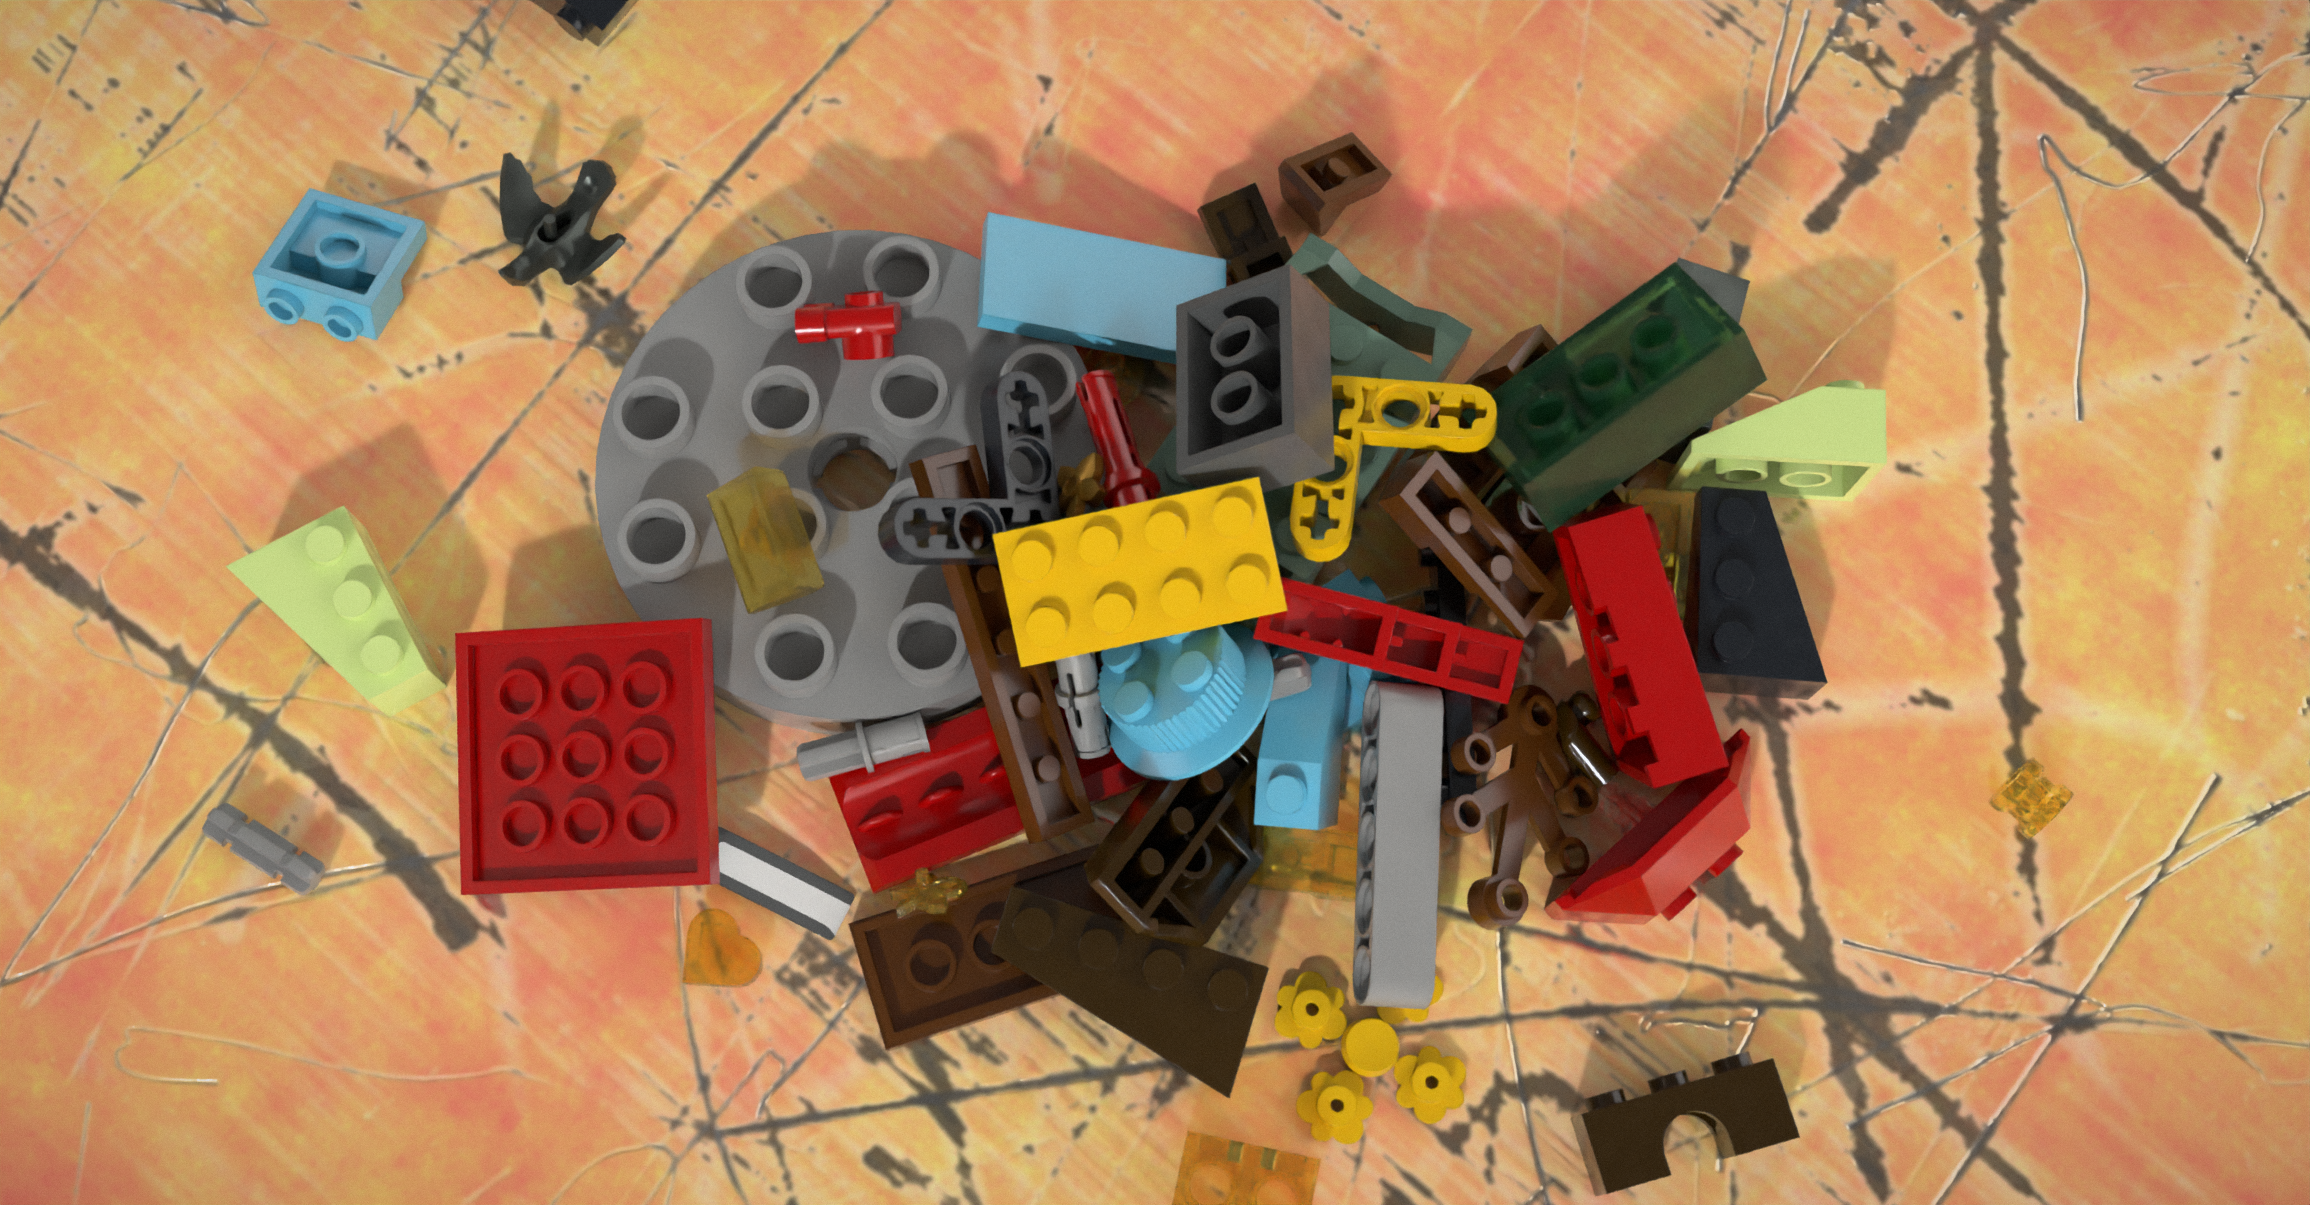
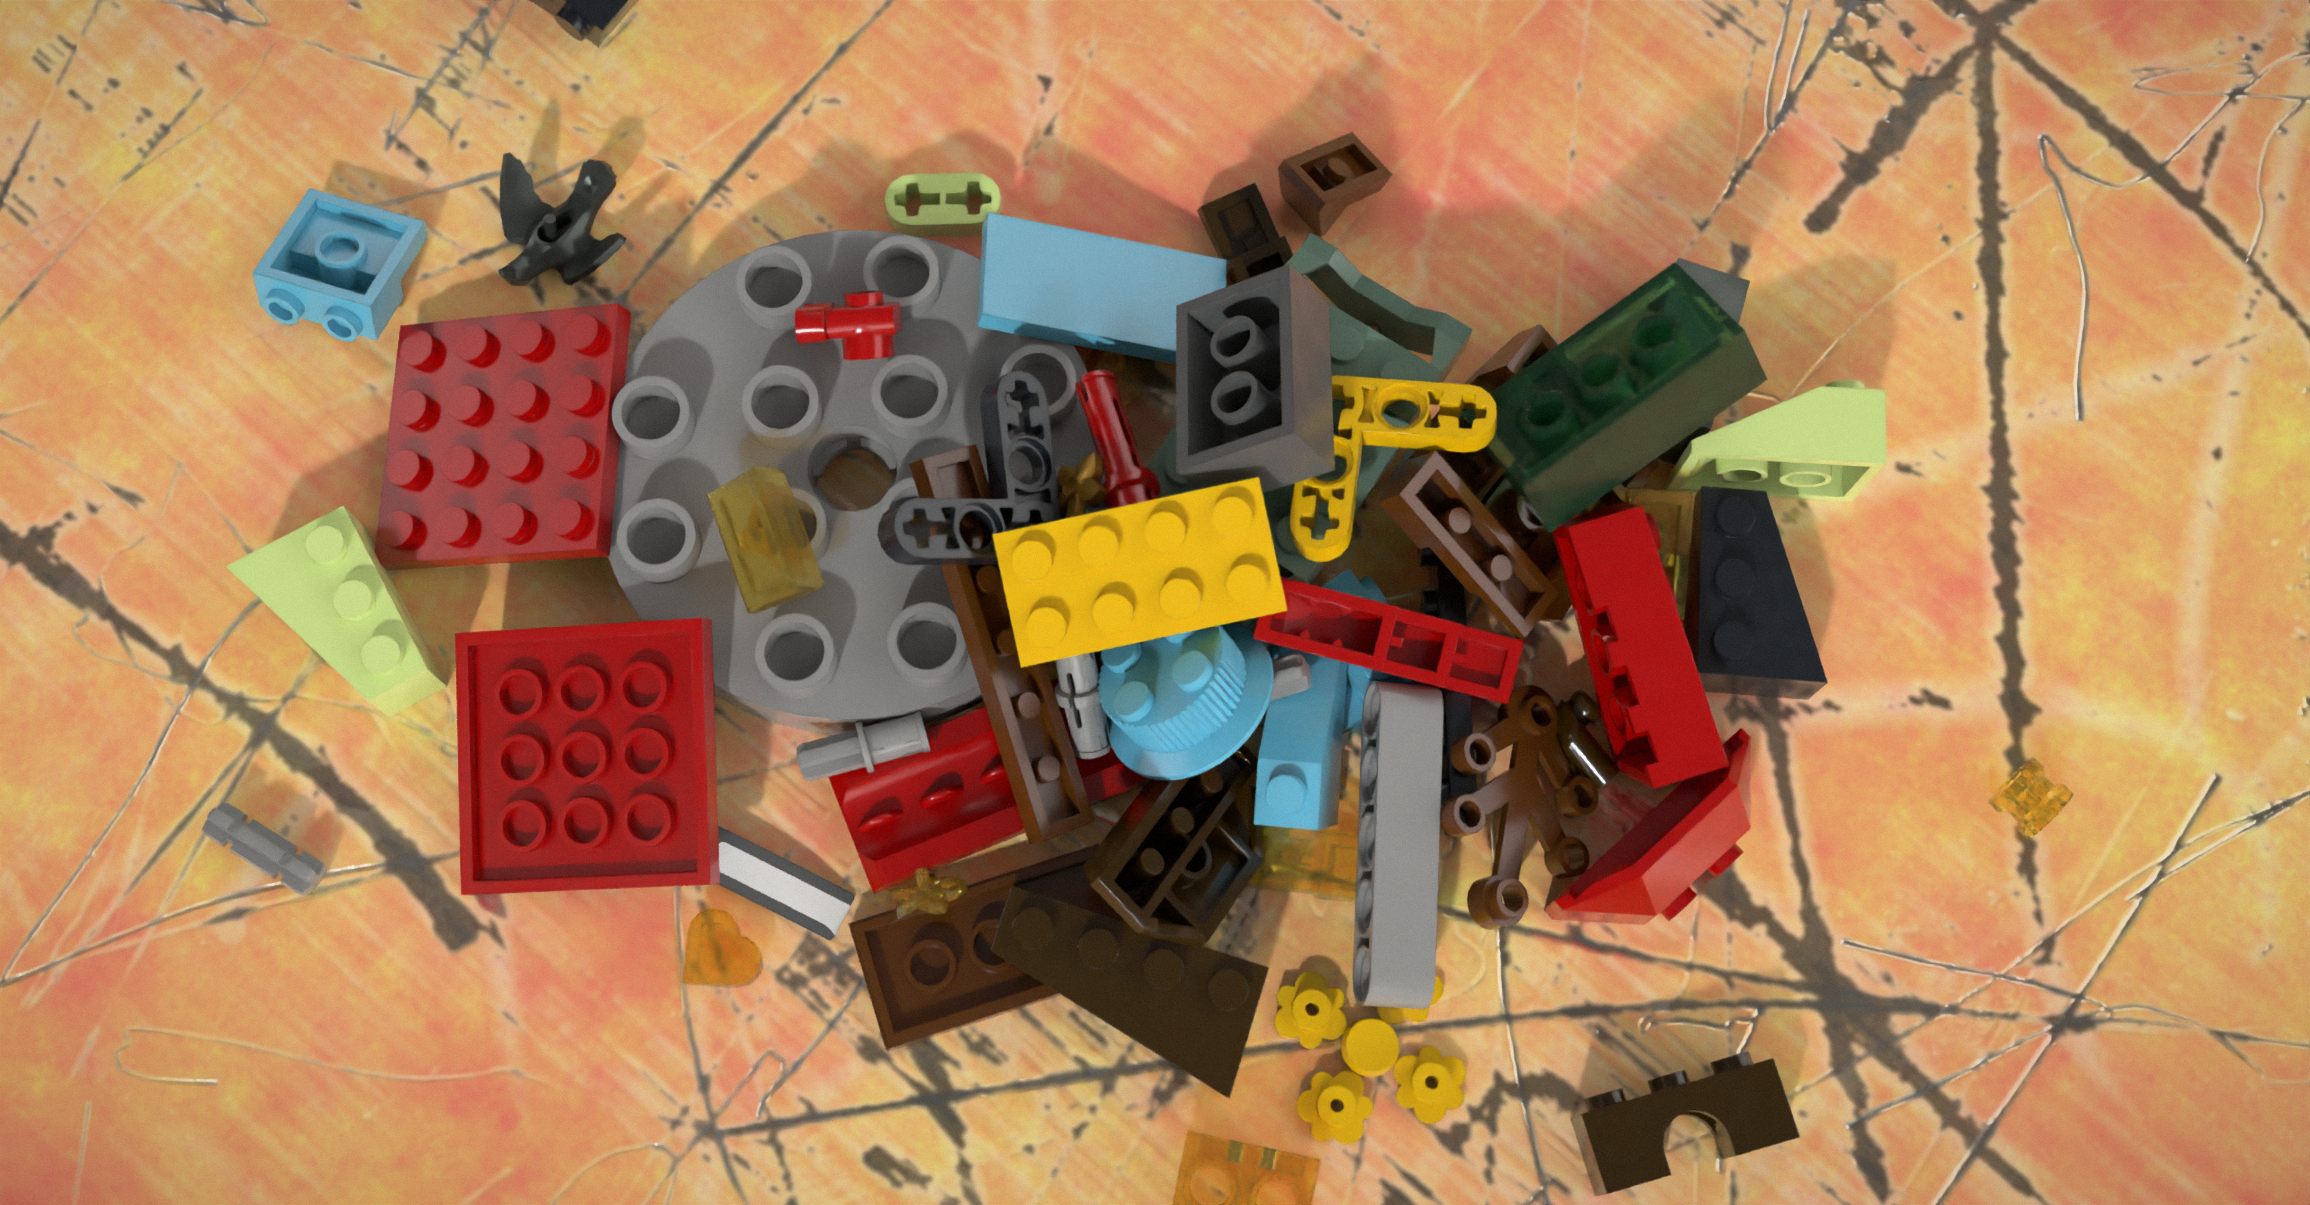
(503, 439): none -> red plate
(942, 203): none -> yellowish green beam

